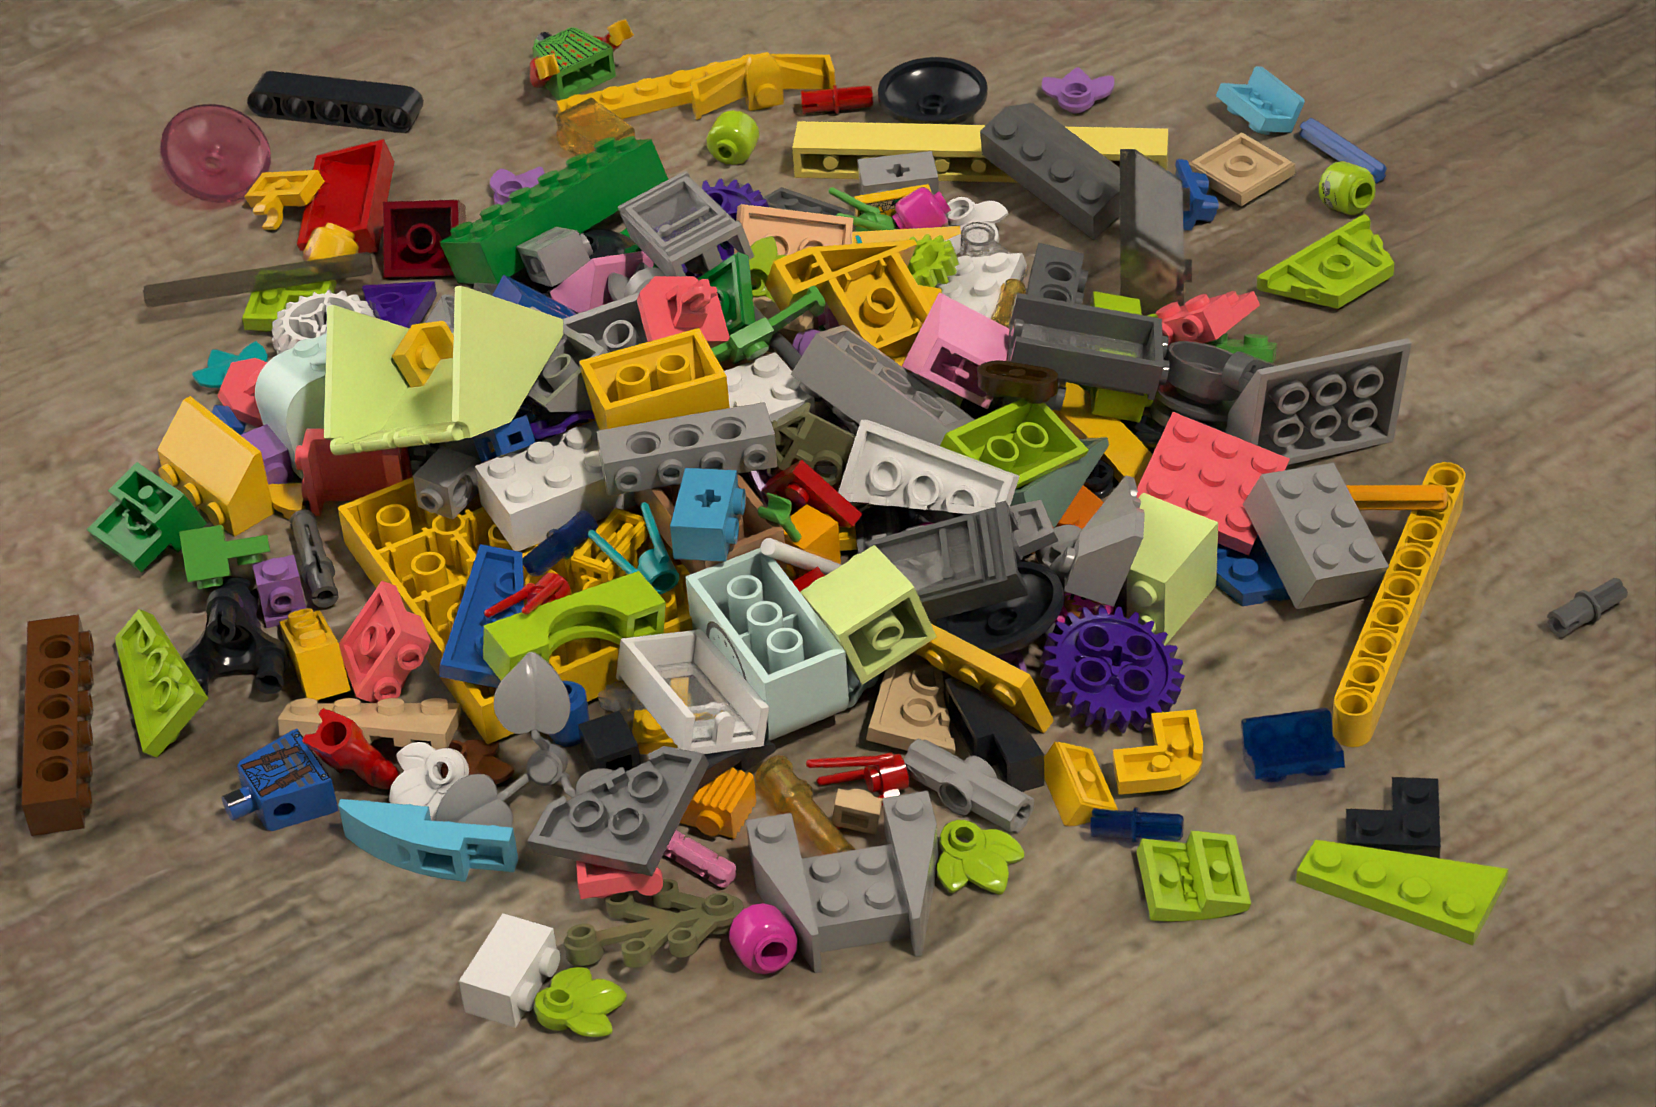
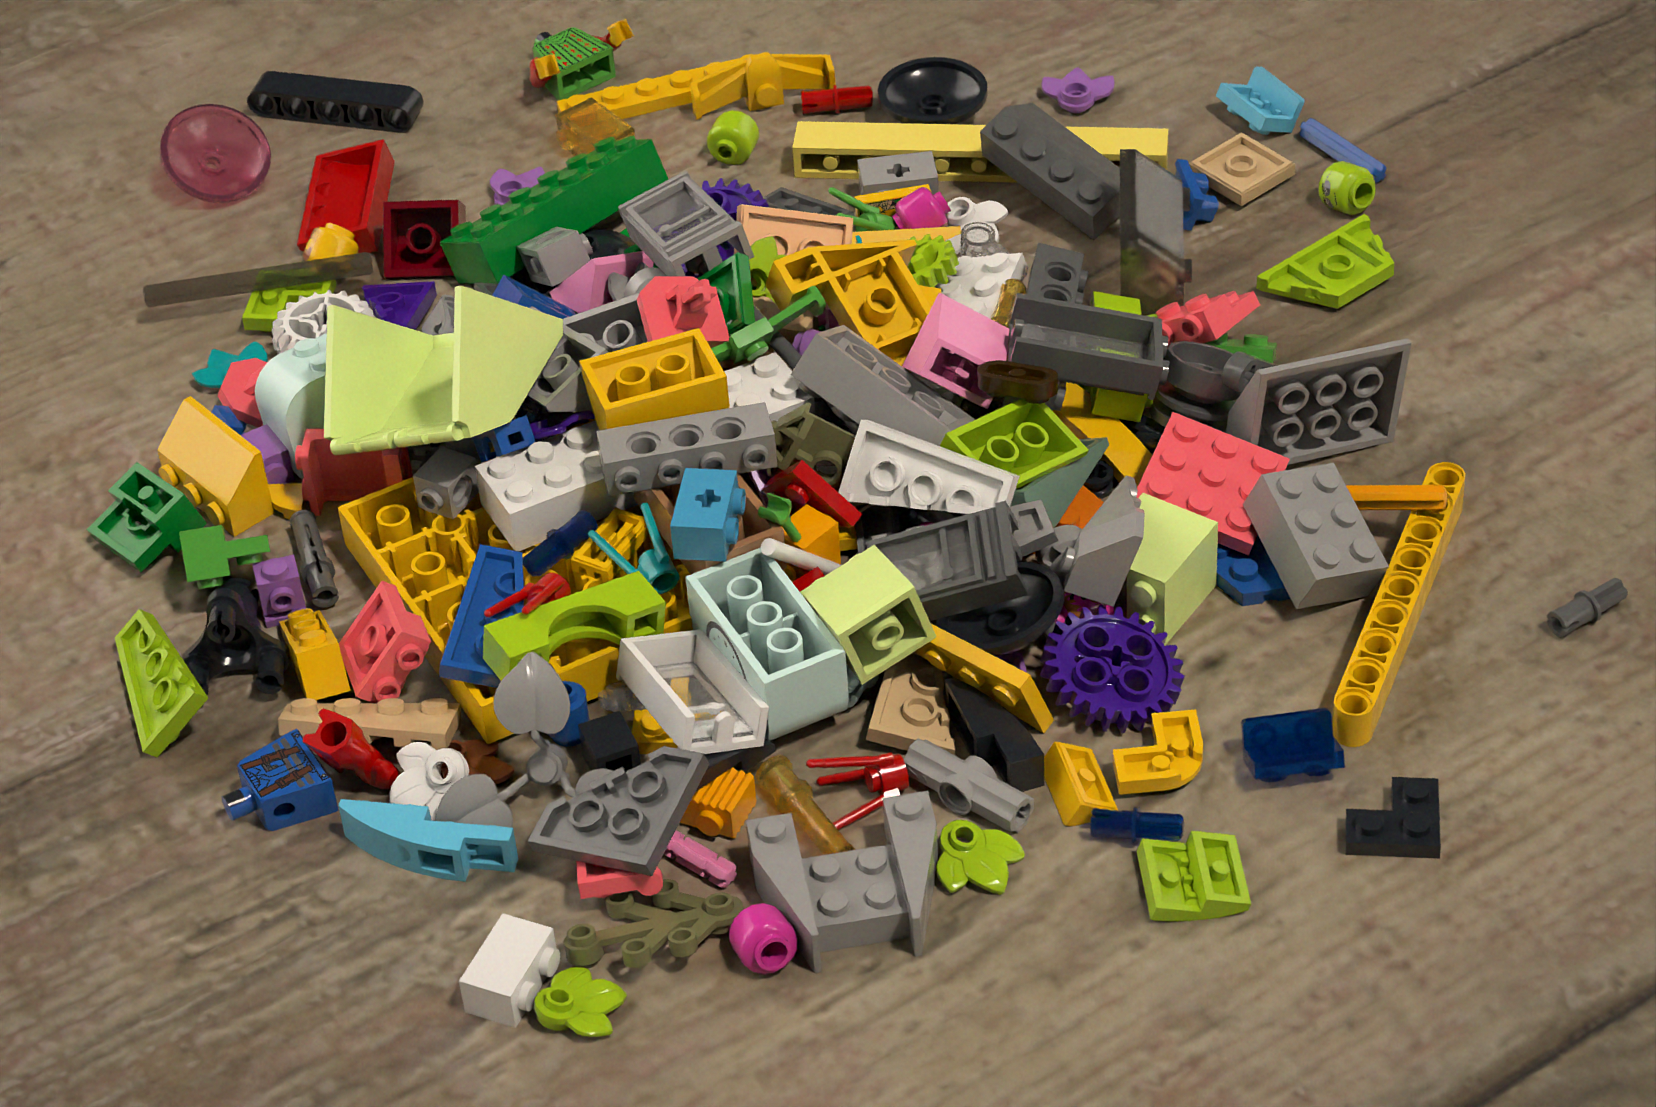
(57, 725): reddish brown brick -> none
(282, 189): yellow plate -> none
(422, 350): yellow bracket -> none
(857, 810): tan plate -> none
(1417, 889): lime wing -> none

